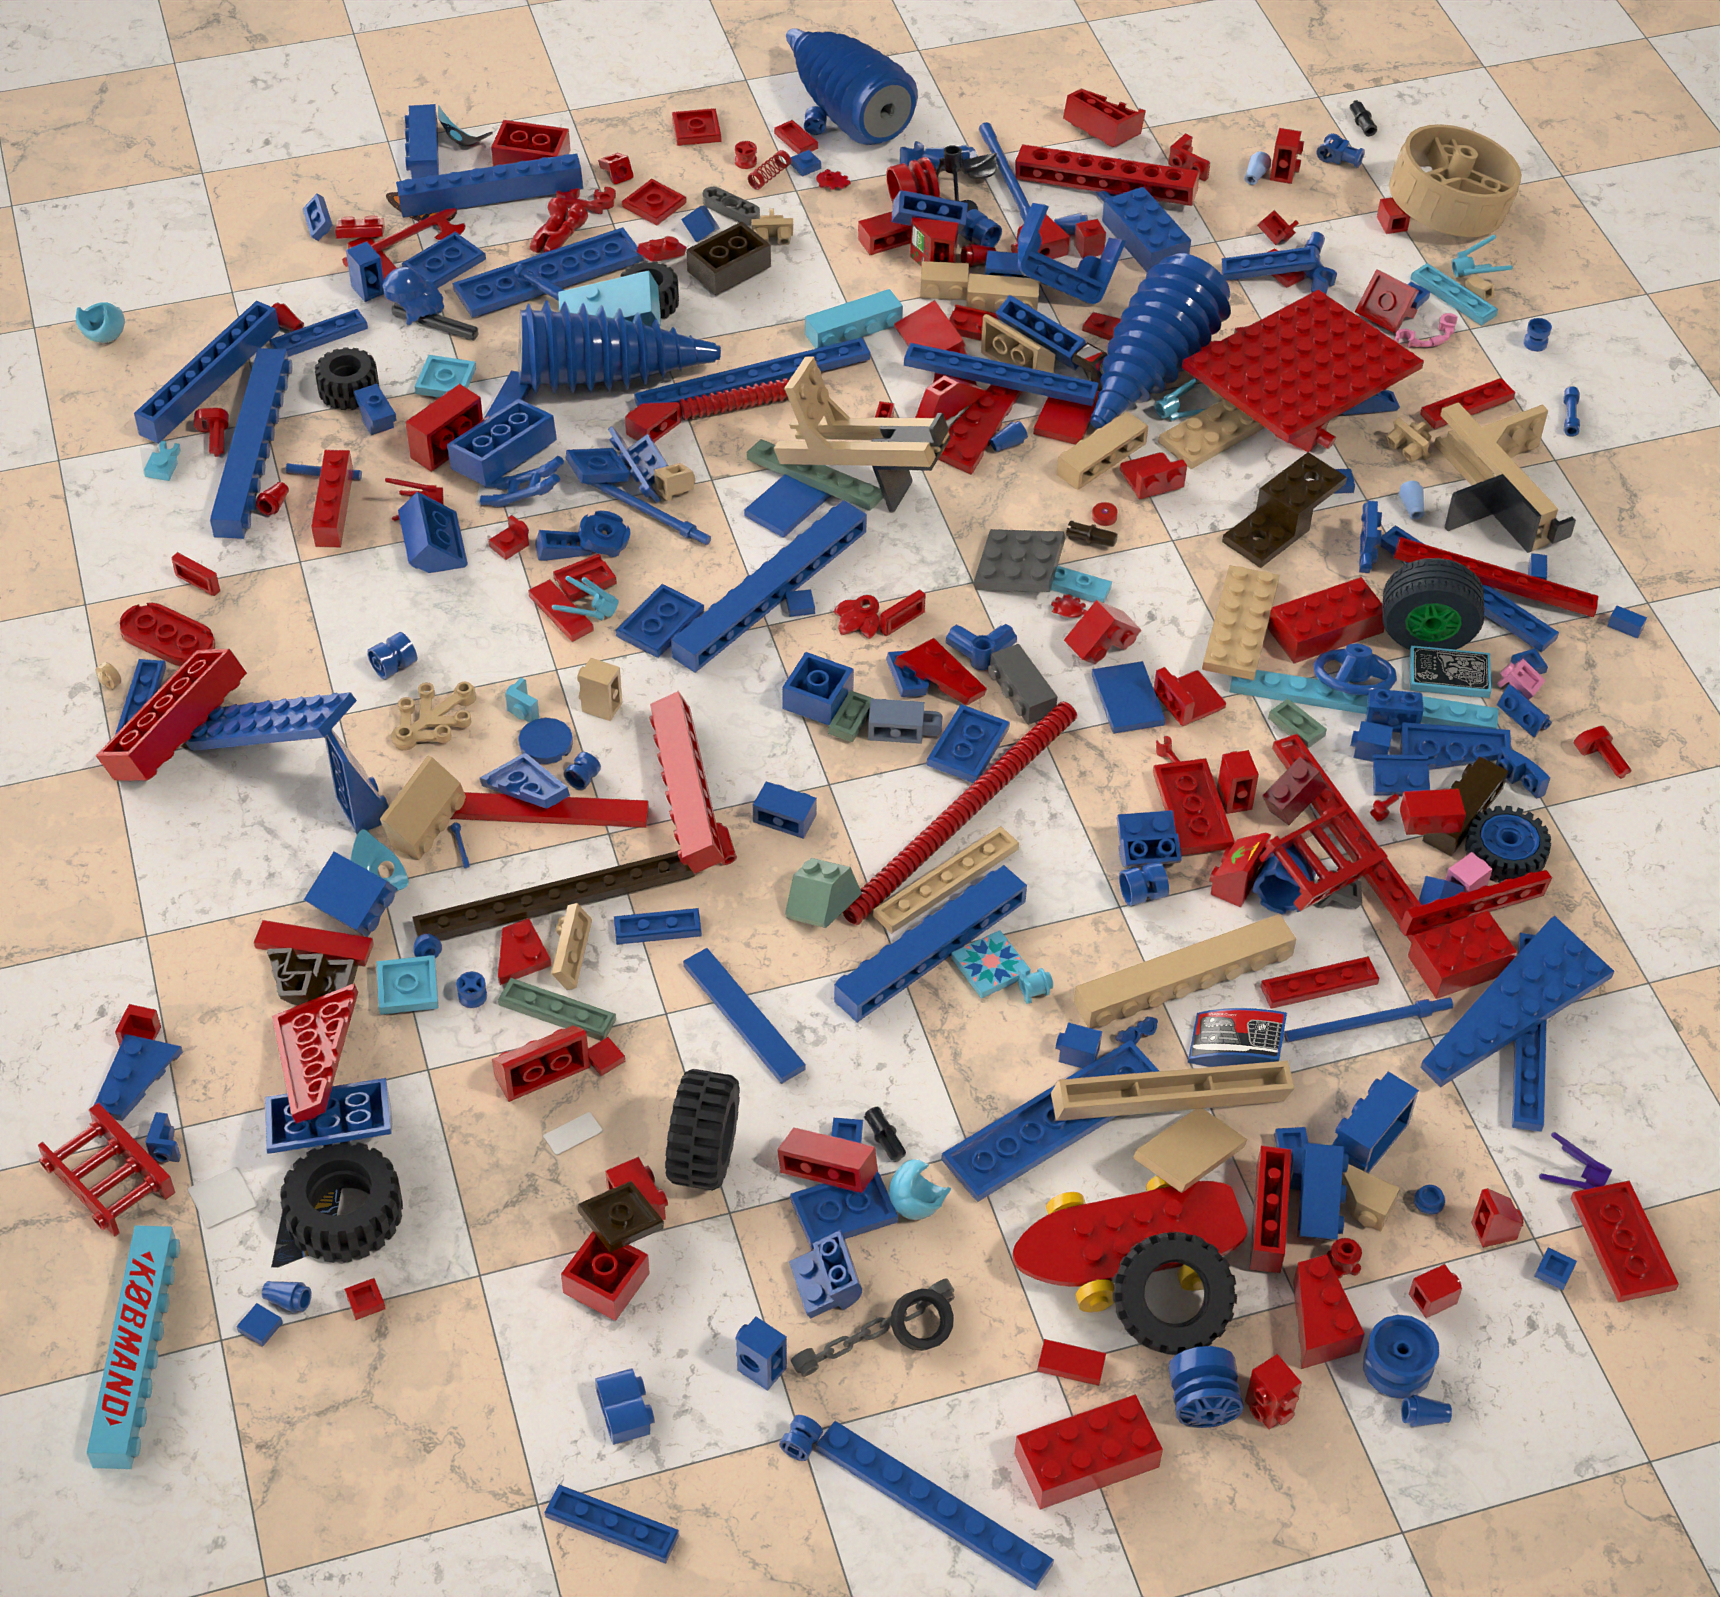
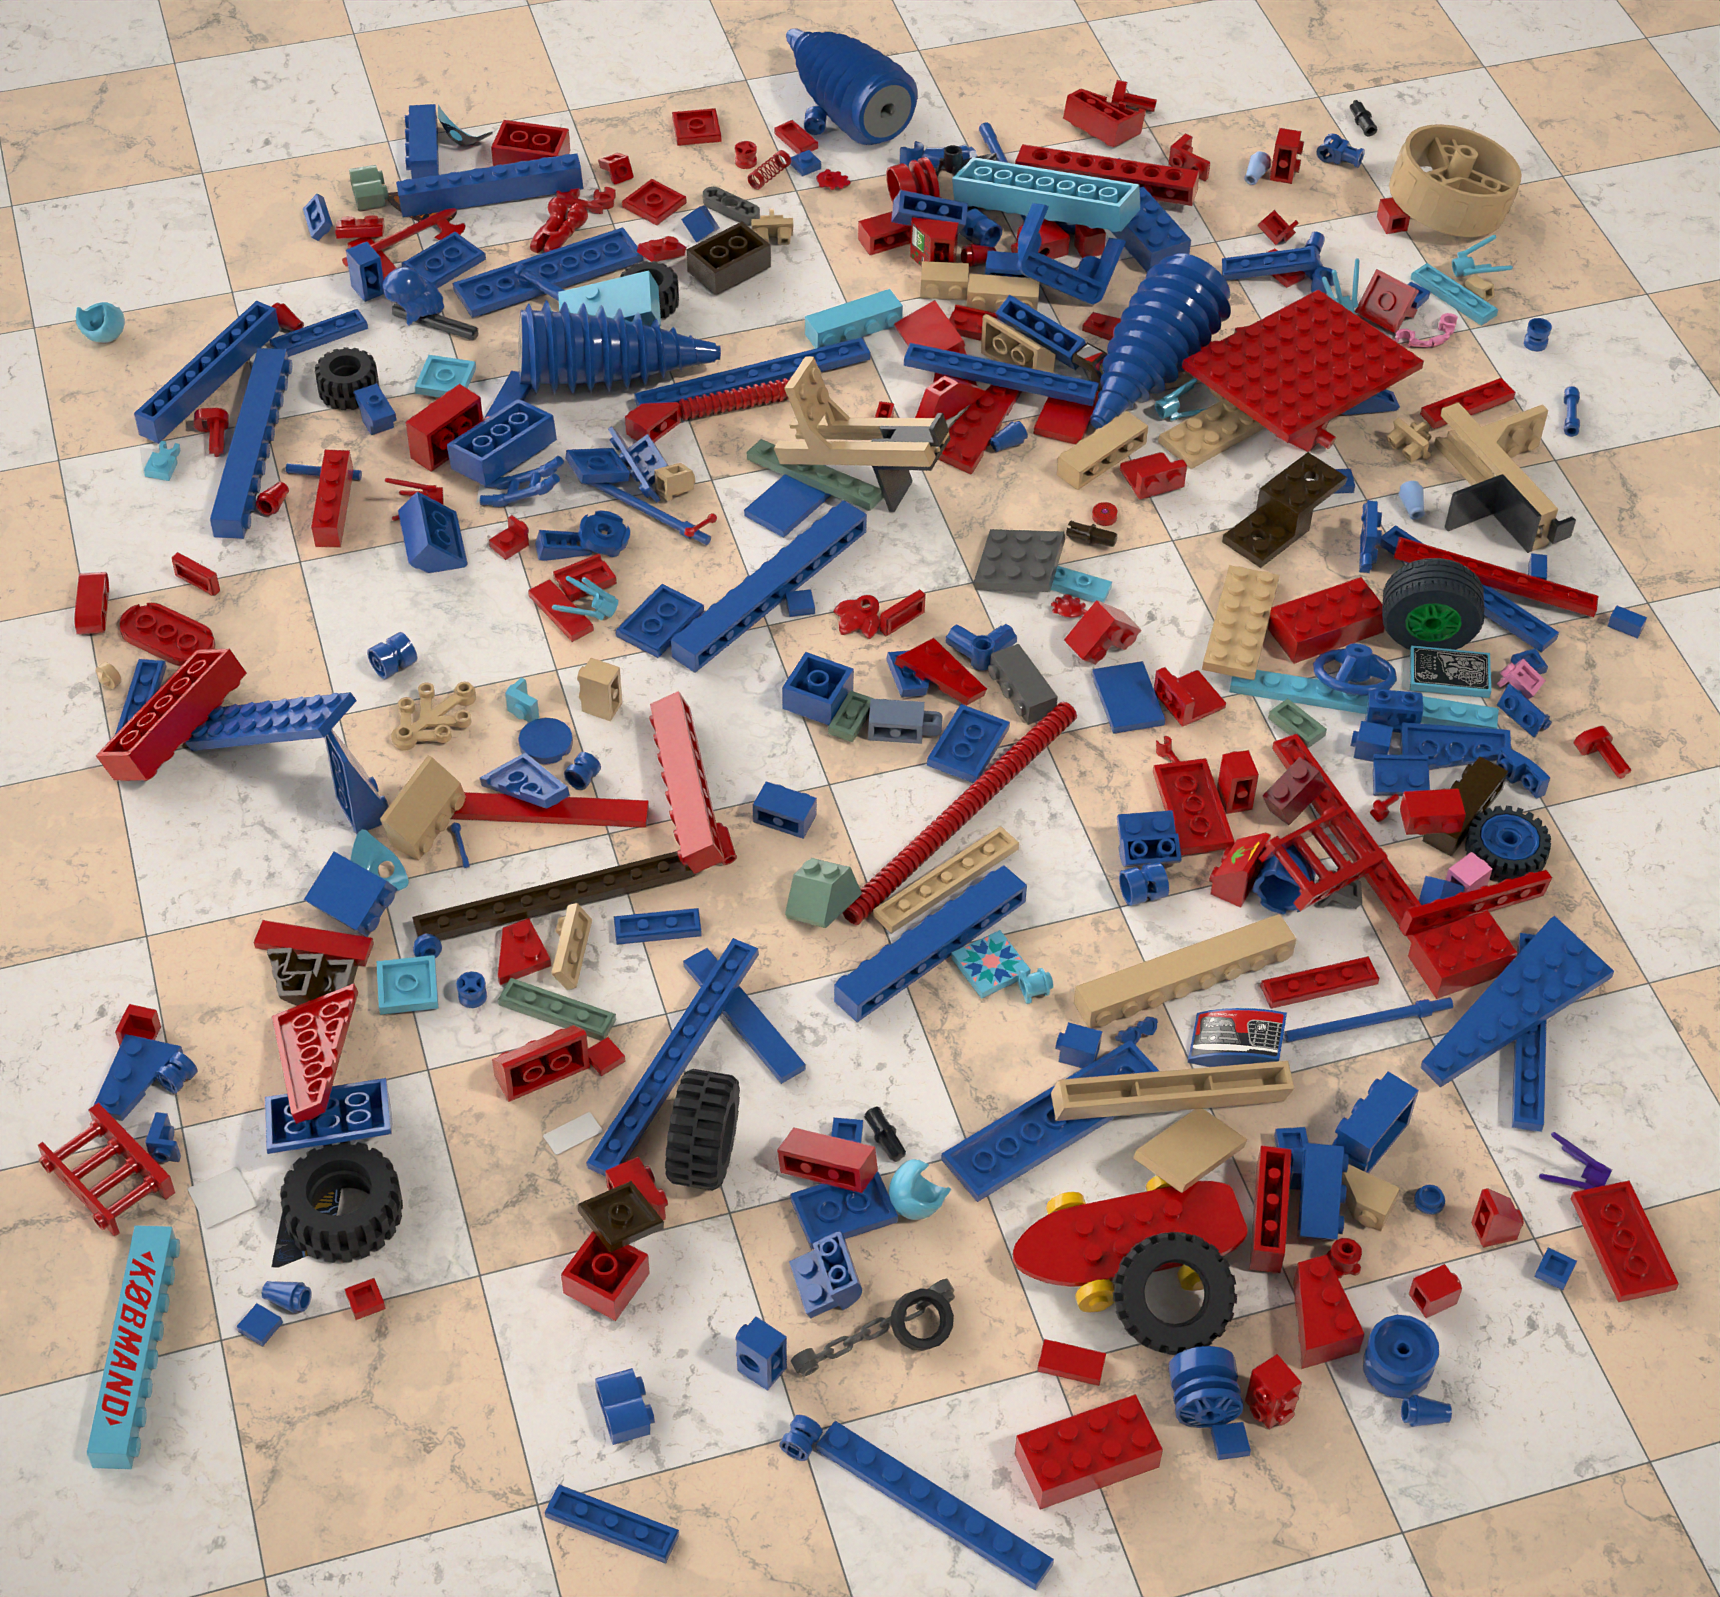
(91, 603): none -> red beam
(176, 1072): none -> blue wheel
(368, 187): none -> sand green brick
(673, 1057): none -> blue plate
(689, 532): none -> red hinge
(1069, 196): none -> medium azure brick
(1131, 100): none -> red piece
(1230, 1440): none -> blue tile
(1345, 300): none -> medium azure plant

